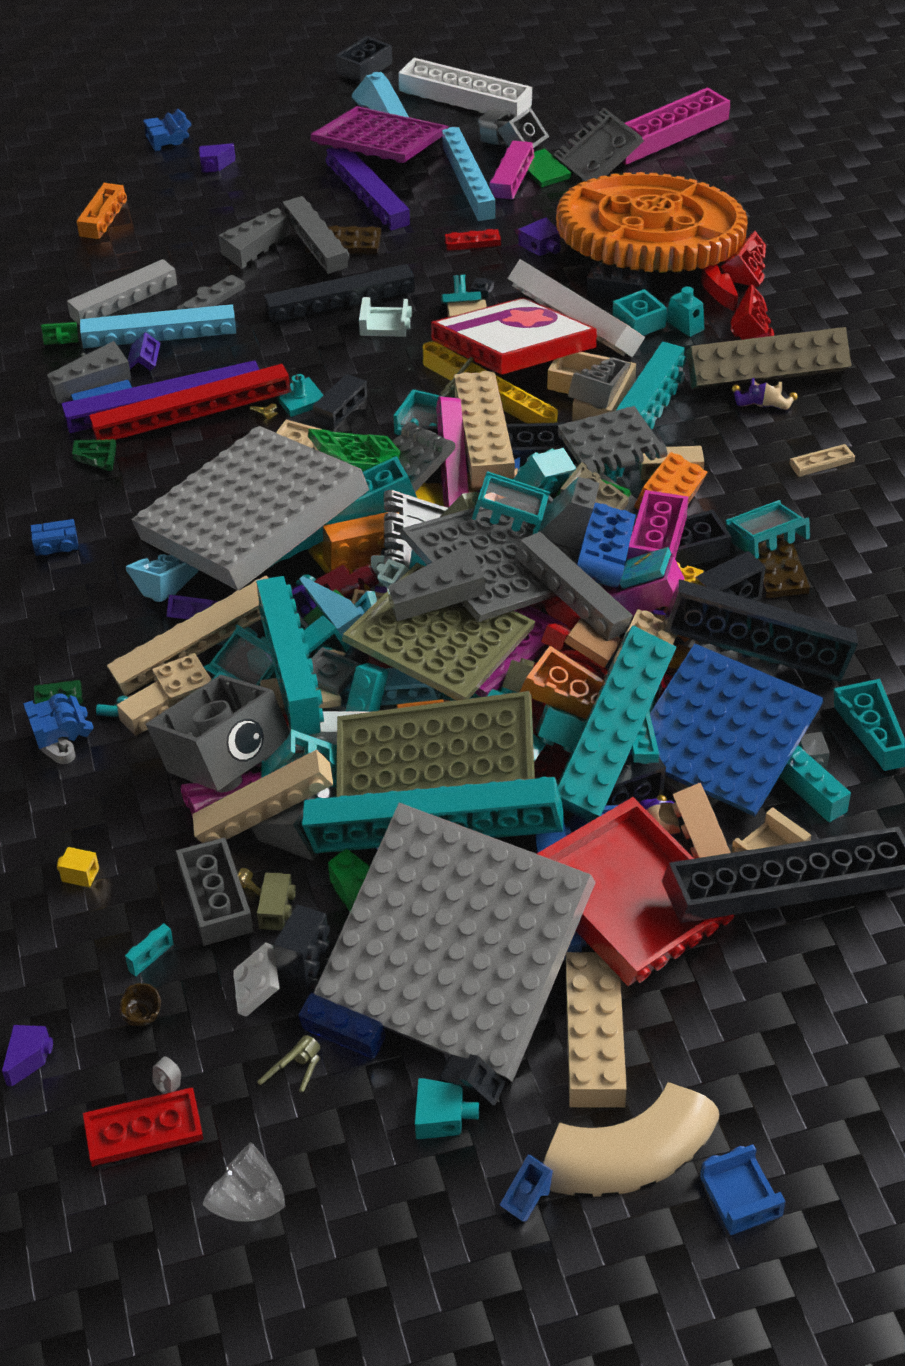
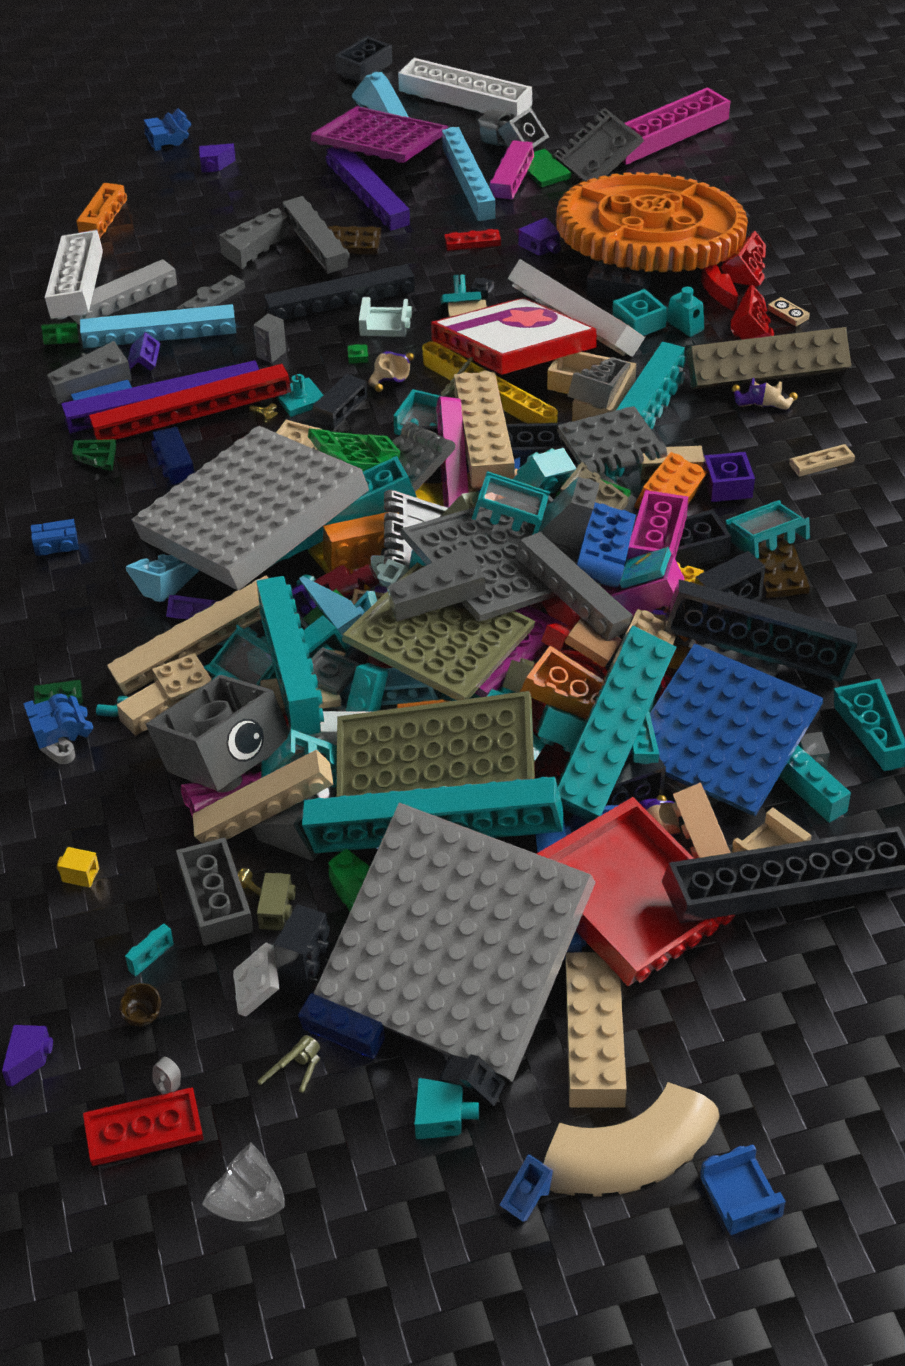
(74, 275): none -> white brick
(172, 455): none -> clear blue brick
(269, 338): none -> dark grey brick
(357, 354): none -> green plate
(390, 368): none -> tan piece
(728, 476): none -> dark purple brick
(788, 311): none -> tan tile

